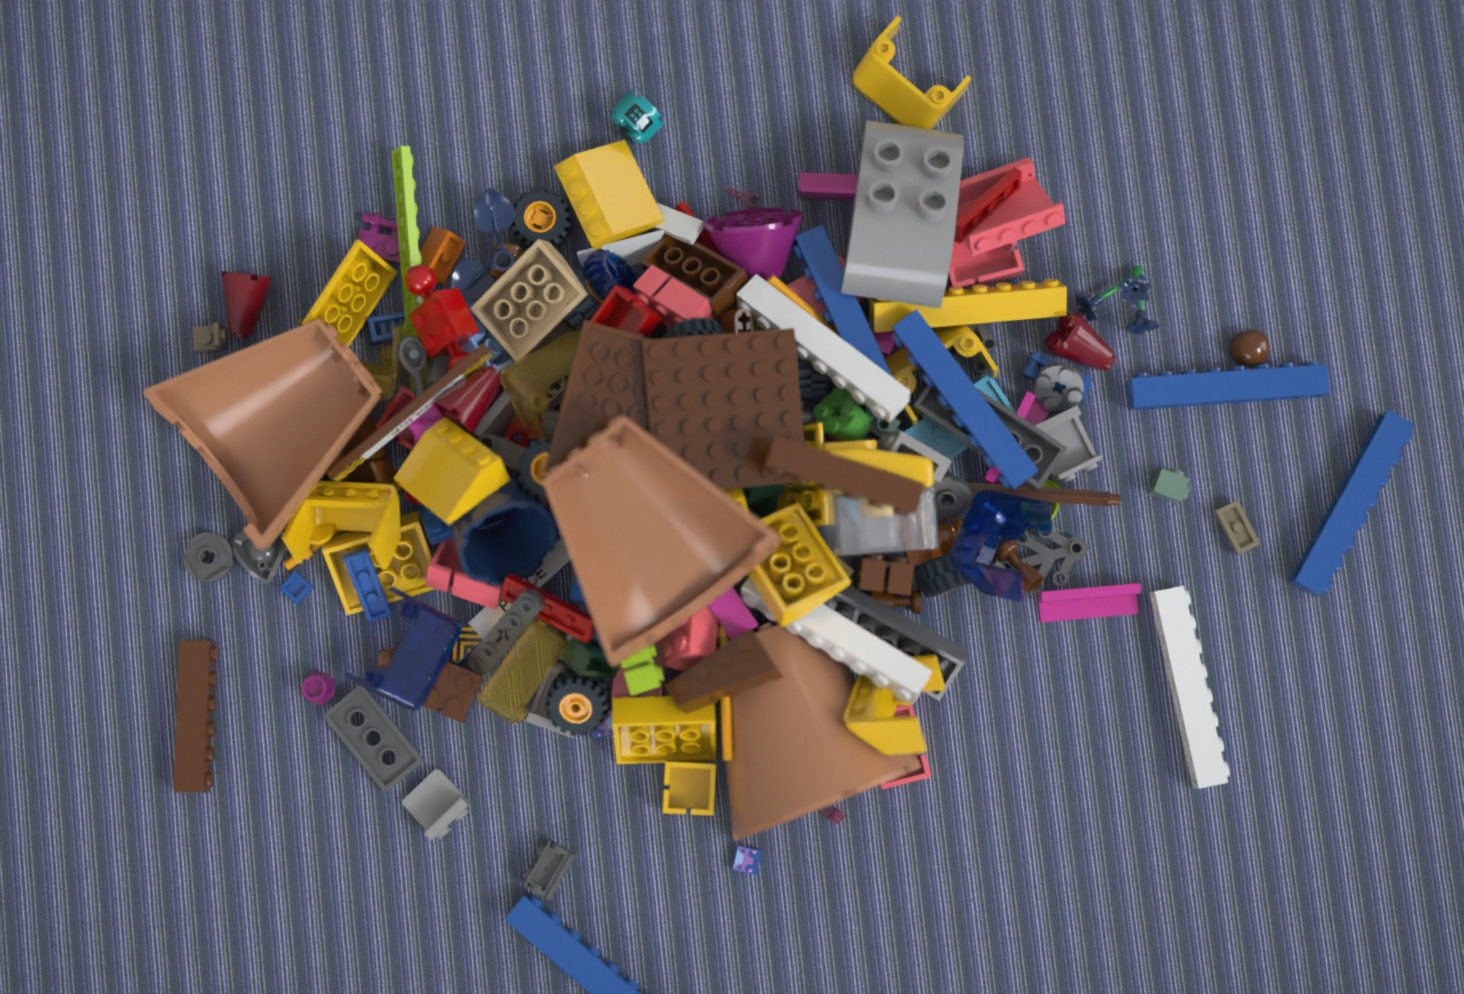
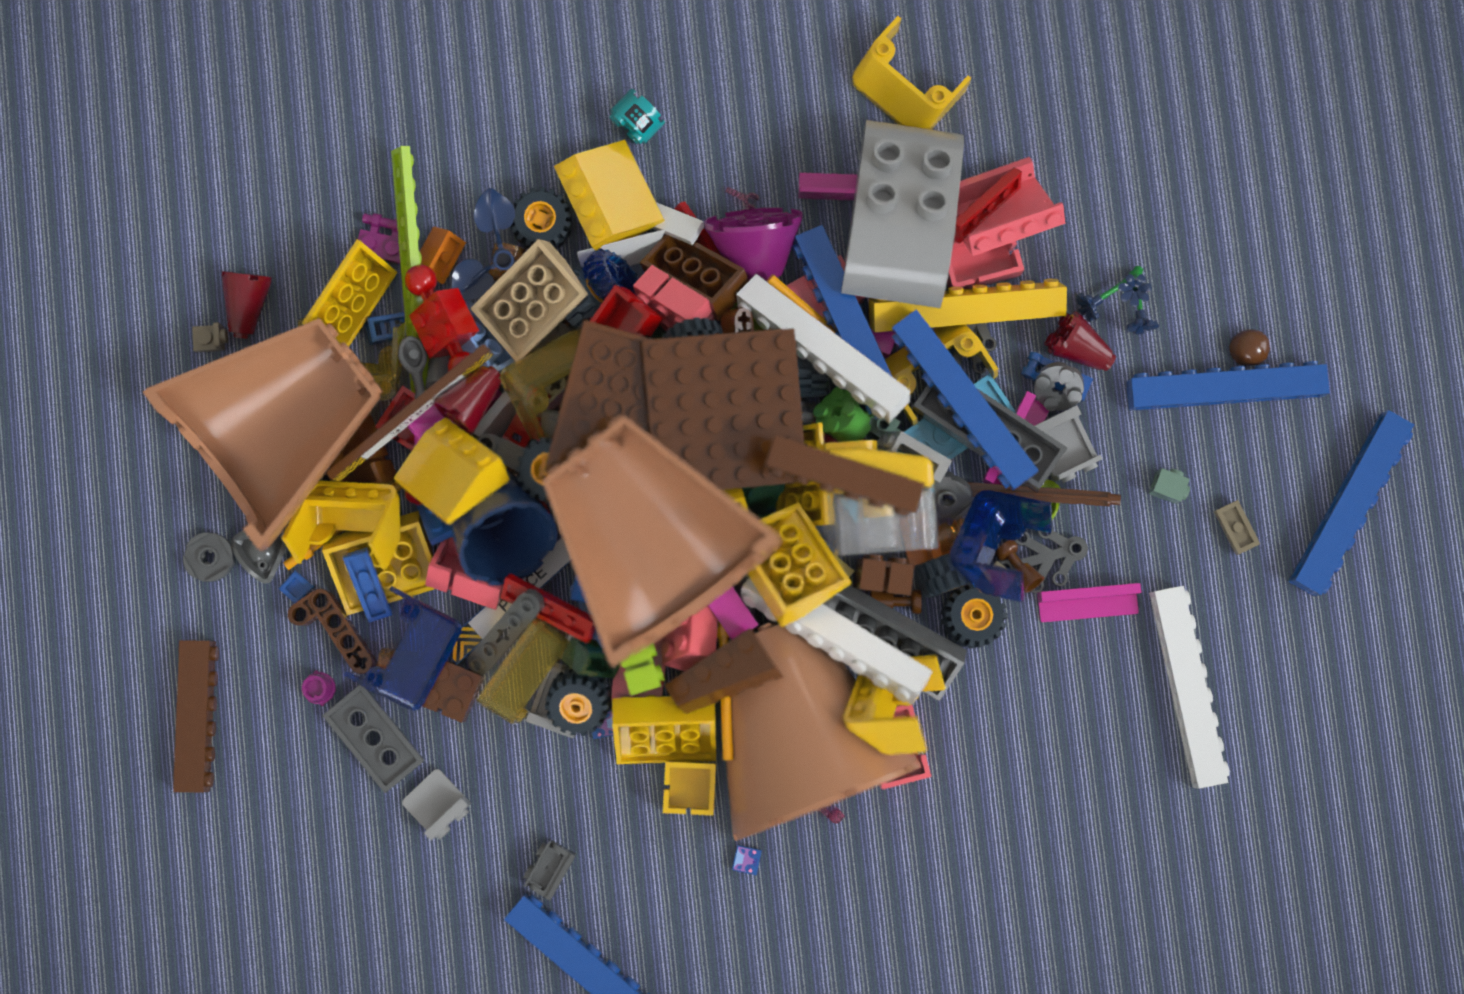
(337, 634): none -> reddish brown beam
(973, 617): none -> black wheel

